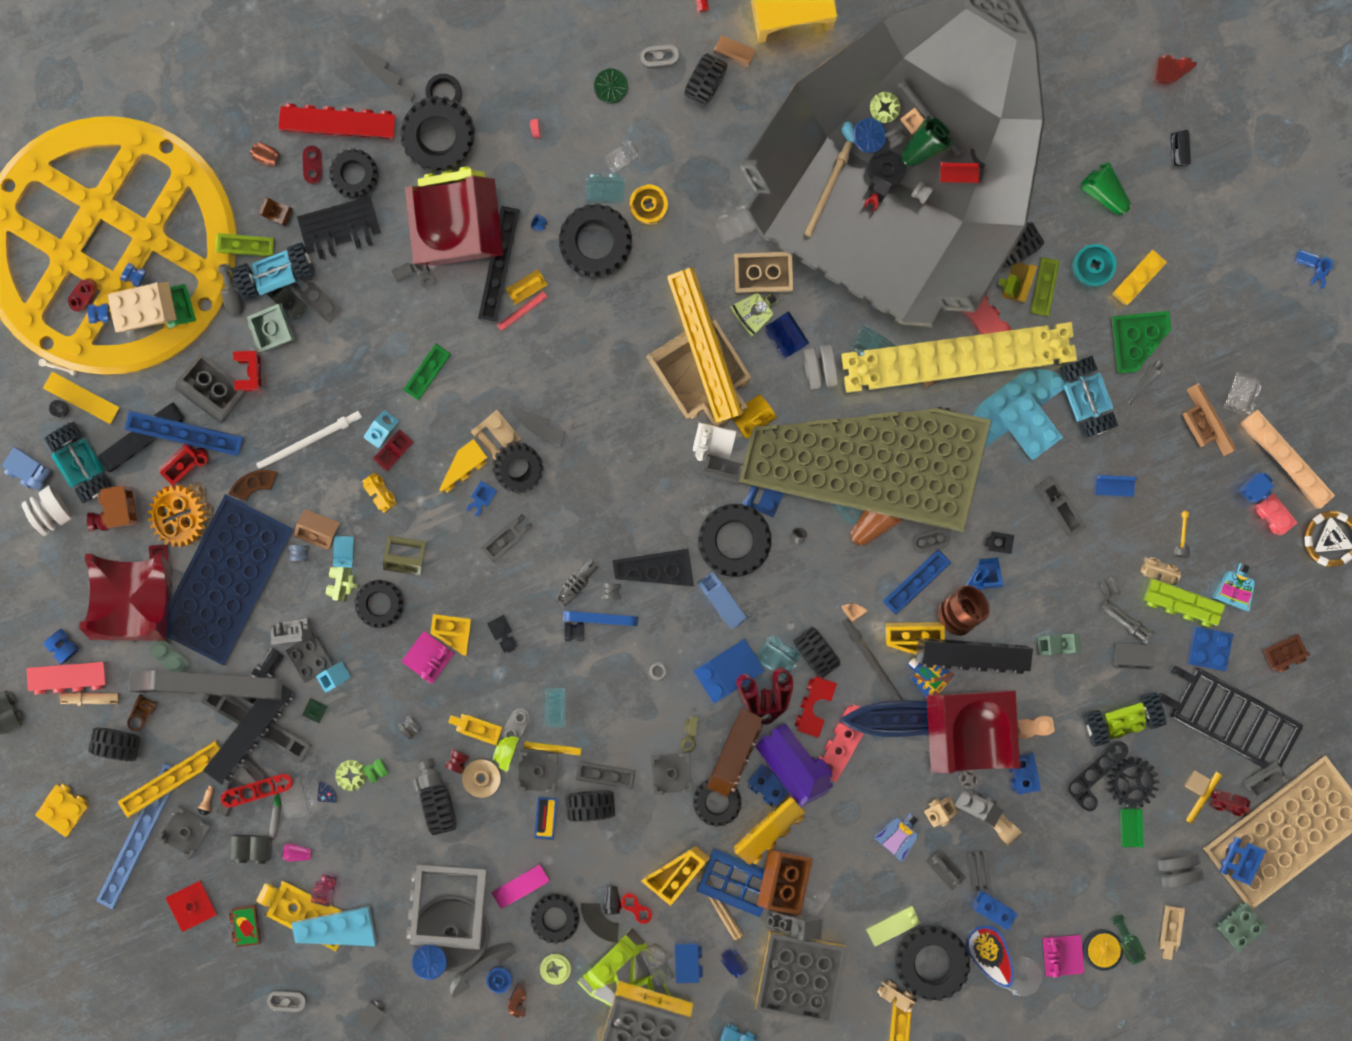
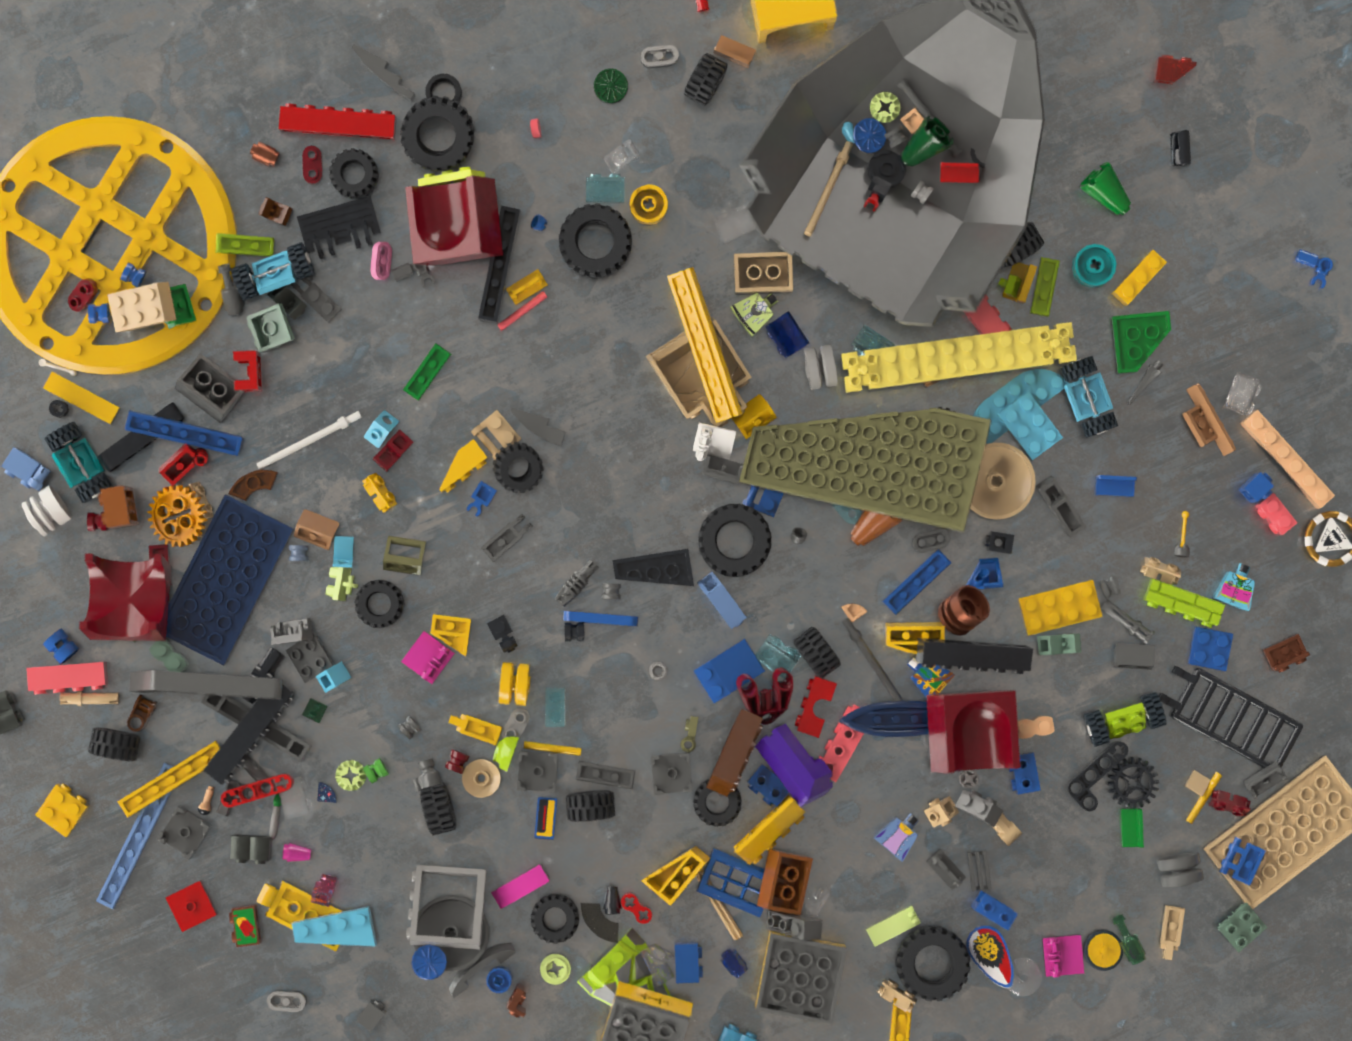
(381, 260): none -> bright pink plate
(515, 684): none -> yellow wheel
(1003, 482): none -> tan dish
(1060, 607): none -> yellow plate

